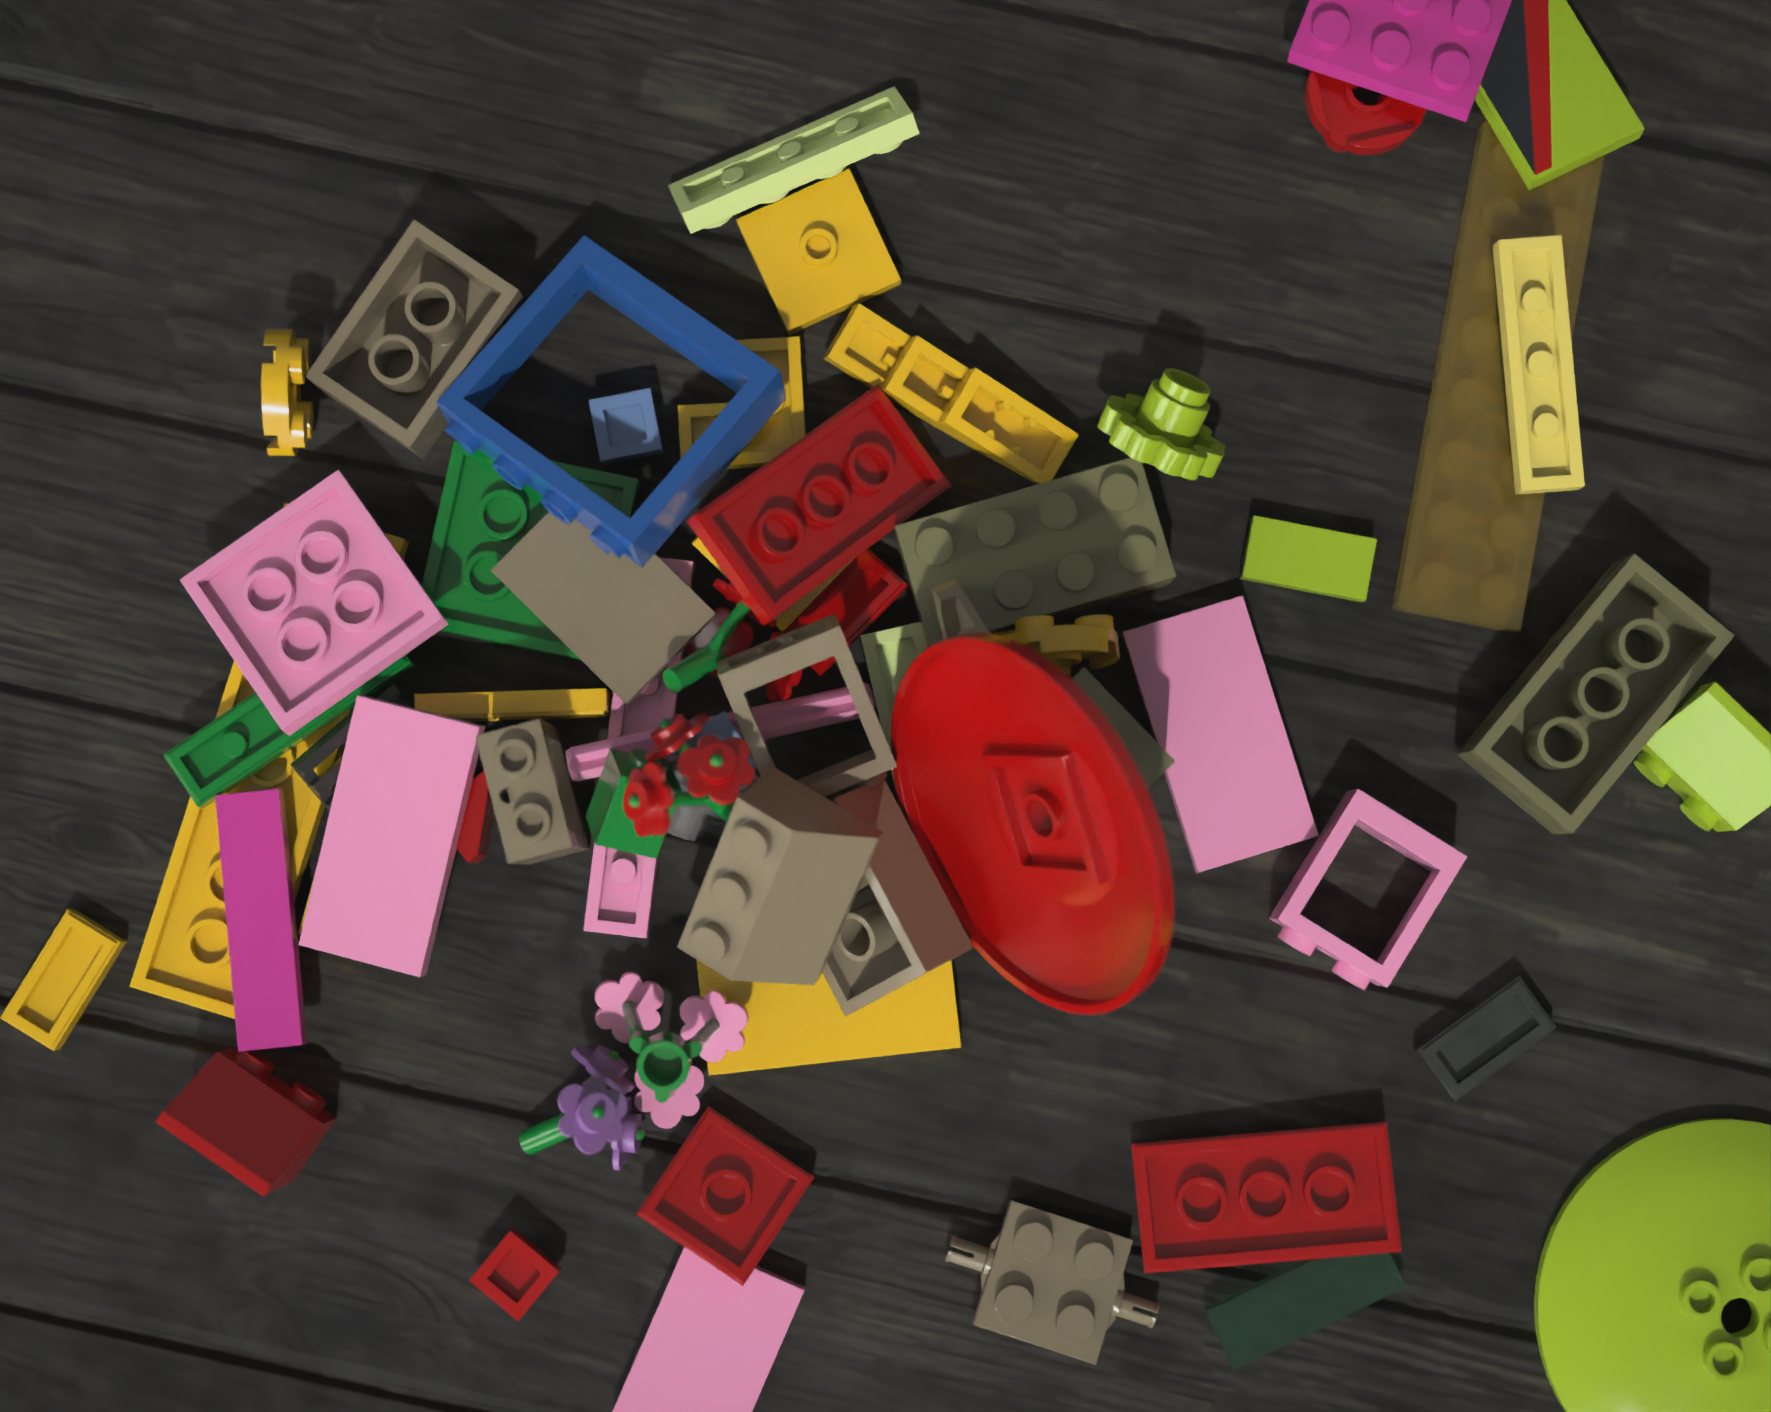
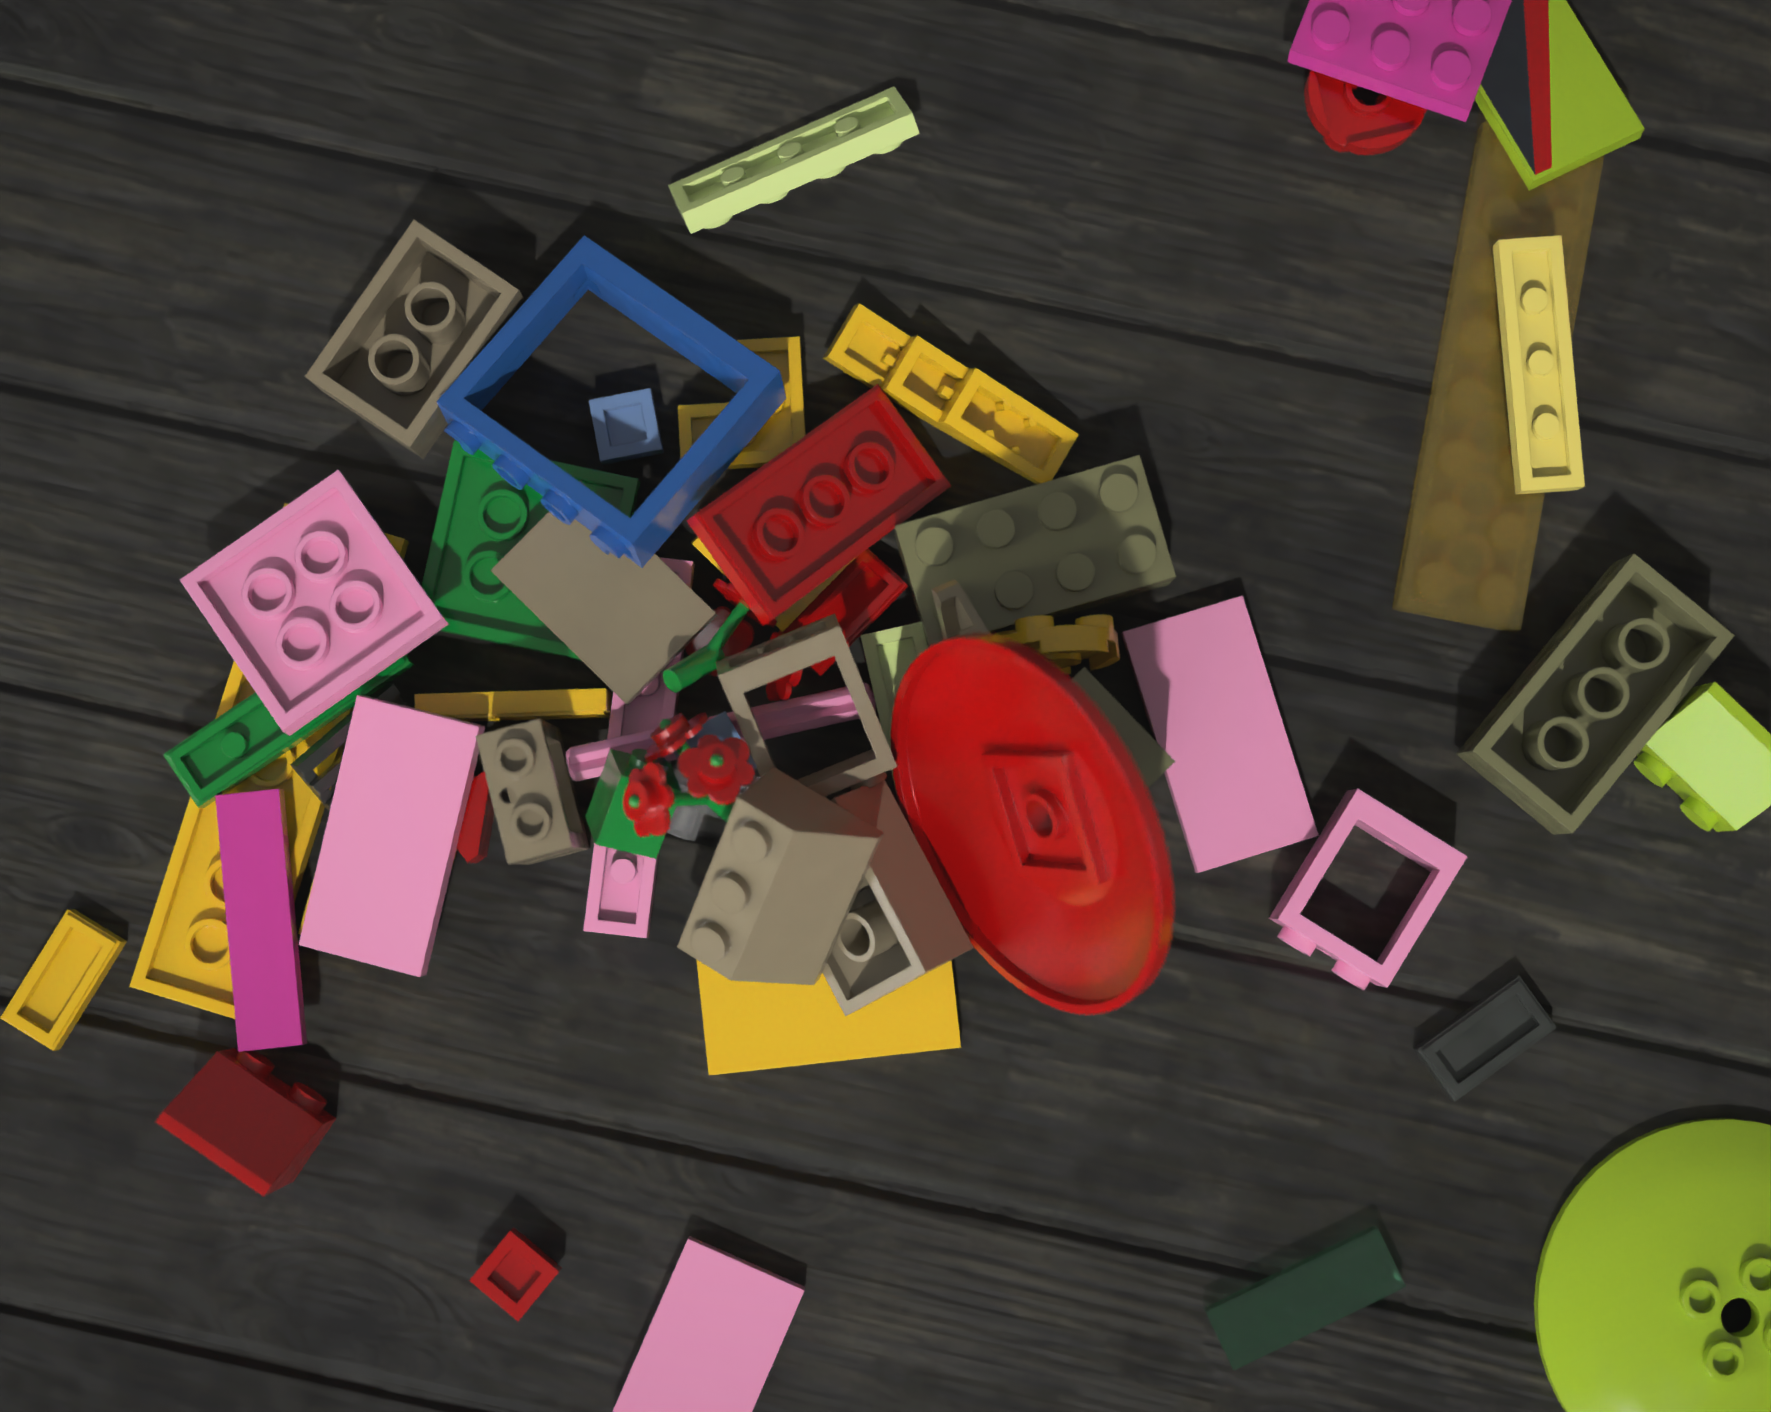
(281, 382): yellow plate -> none
(592, 1111): medium lavender plant -> none
(665, 1059): bright pink plant -> none
(725, 1196): red tile -> none
(818, 251): yellow plate -> none
(1052, 1282): dark tan plate -> none
(1166, 426): lime plant -> none
(1265, 1197): red tile -> none
(1308, 559): lime tile -> none

